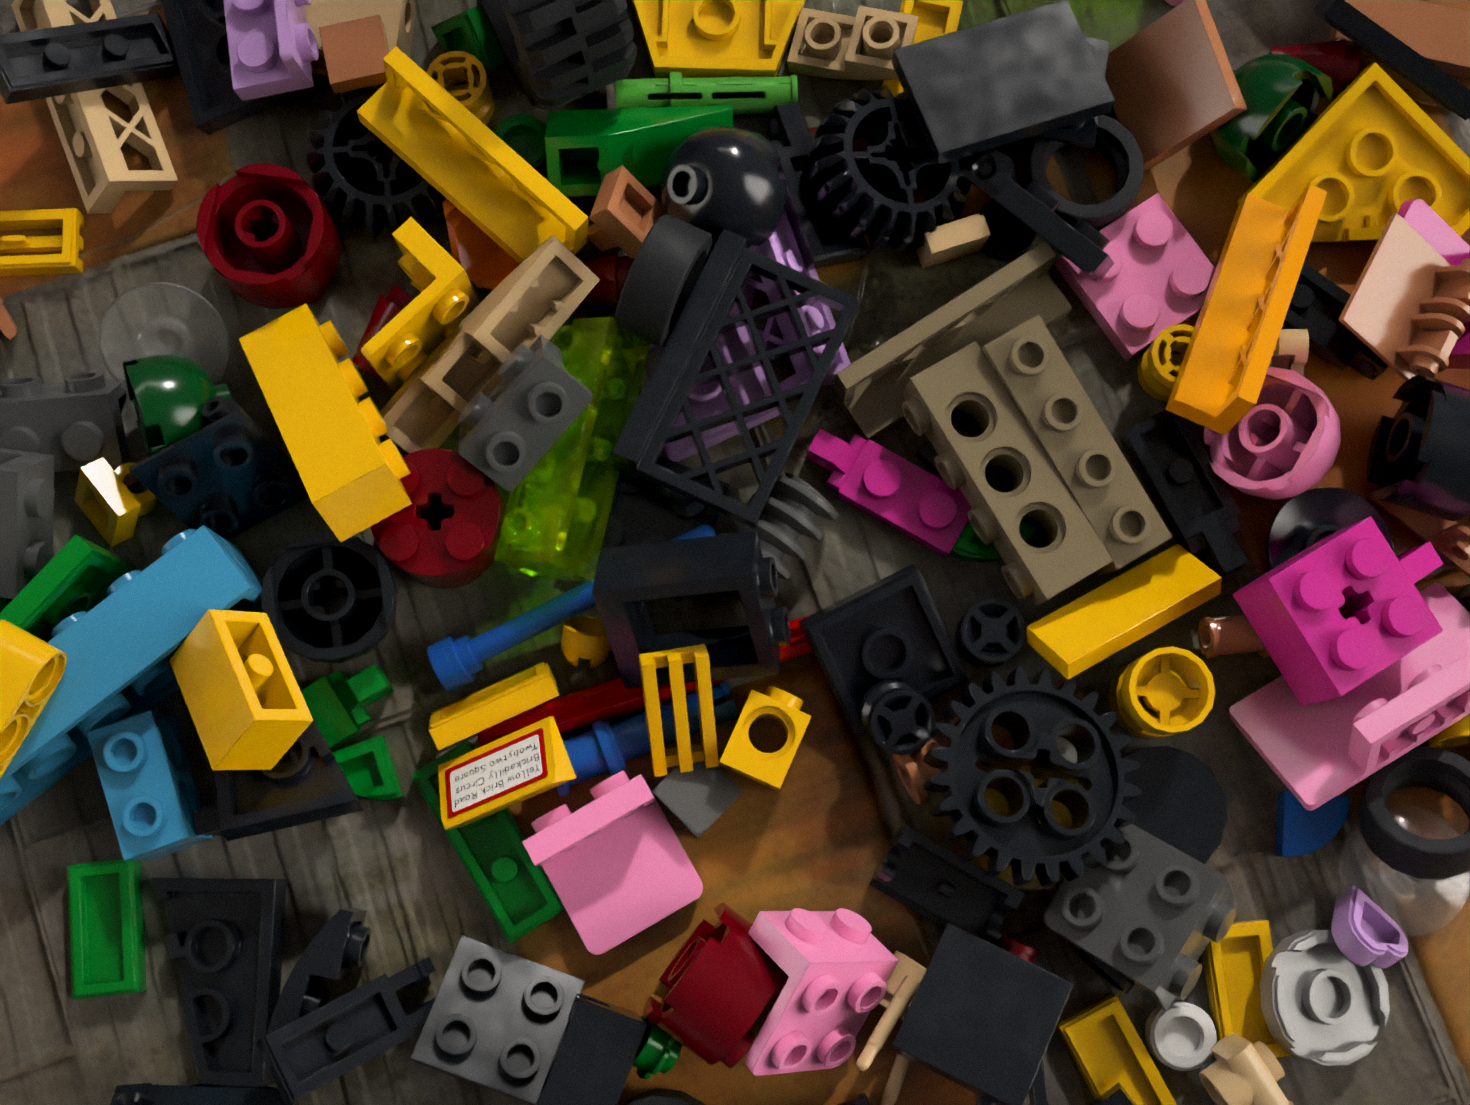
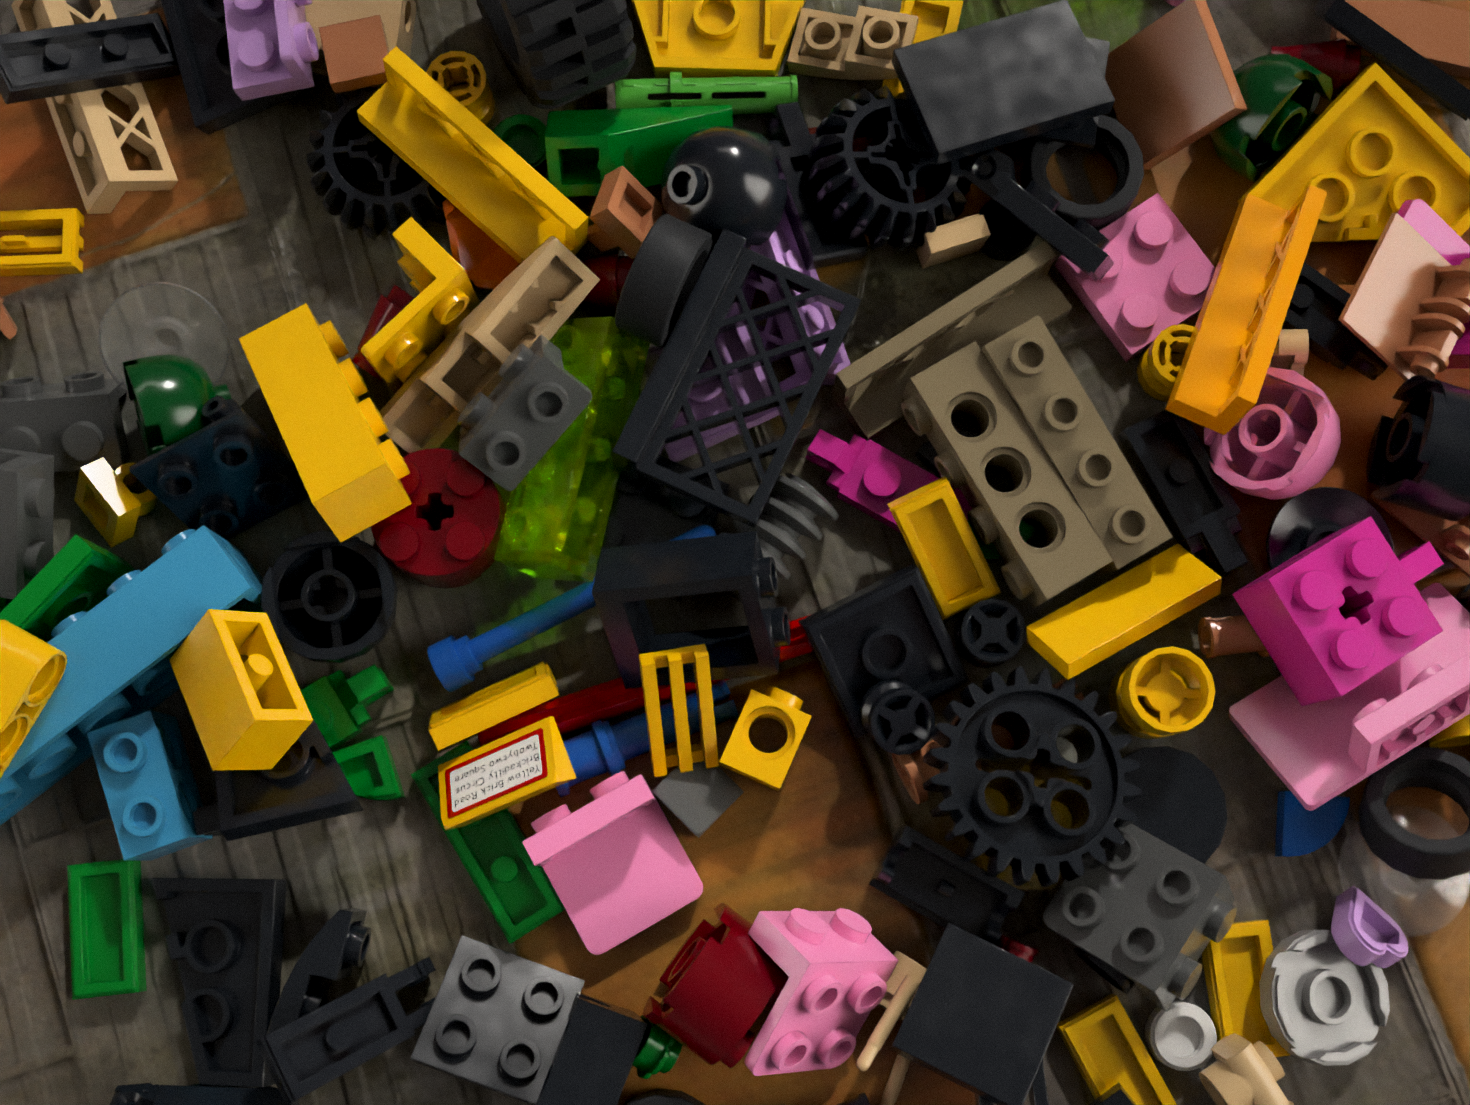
(269, 237): dark red brick -> none
(471, 34): green tile -> none
(585, 639): yellow hinge -> none
(944, 547): none -> yellow tile

